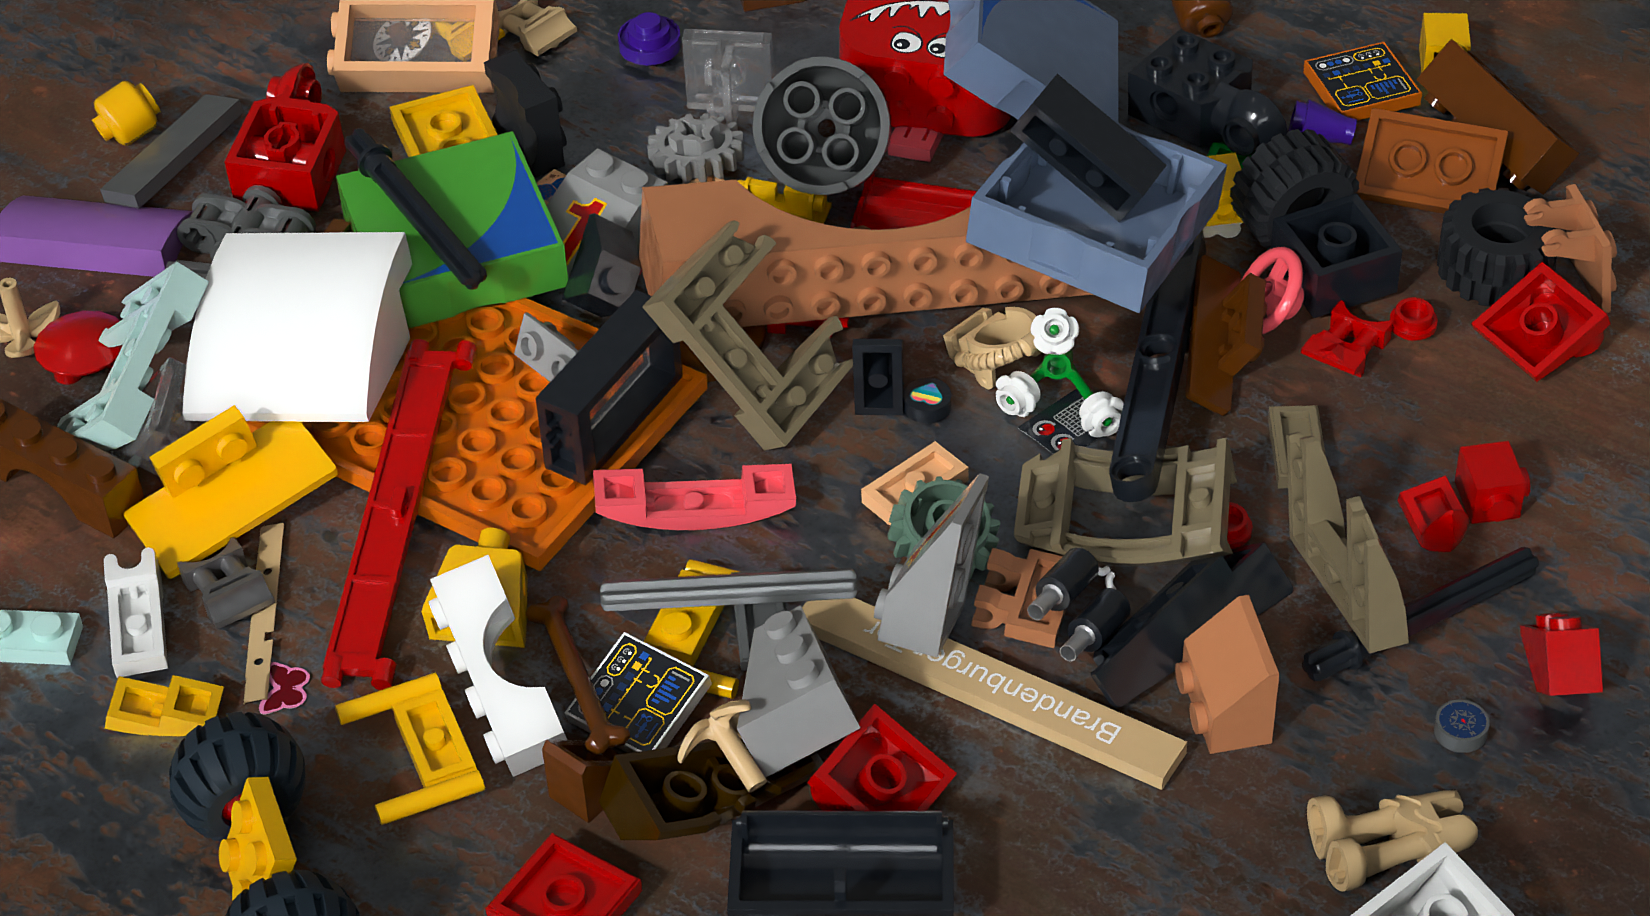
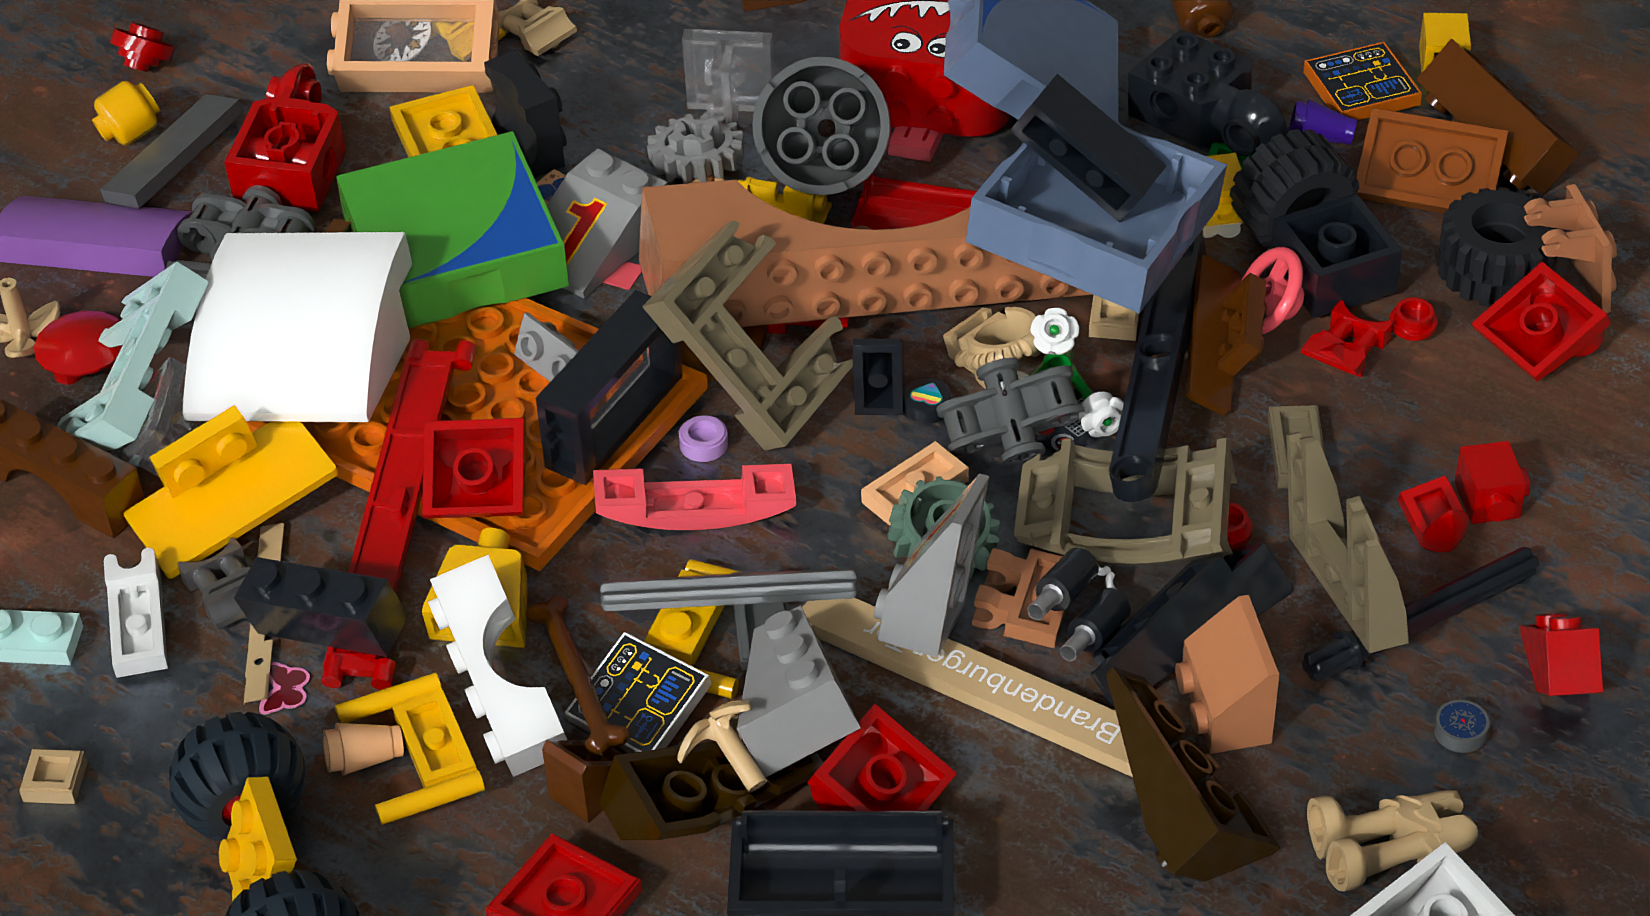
(53, 776): none -> tan tile
(142, 46): none -> red plate
(162, 710): yellow slope -> none
(322, 606): none -> black brick
(360, 746): none -> light nougat cone
(377, 163): black axle -> none
(474, 468): none -> red slope
(603, 268): black slope -> none
(649, 39): dark purple plate -> none
(703, 438): none -> lavender tile
(1028, 405): none -> dark grey axle
(1112, 320): none -> tan tile
(1182, 803): none -> dark brown wedge

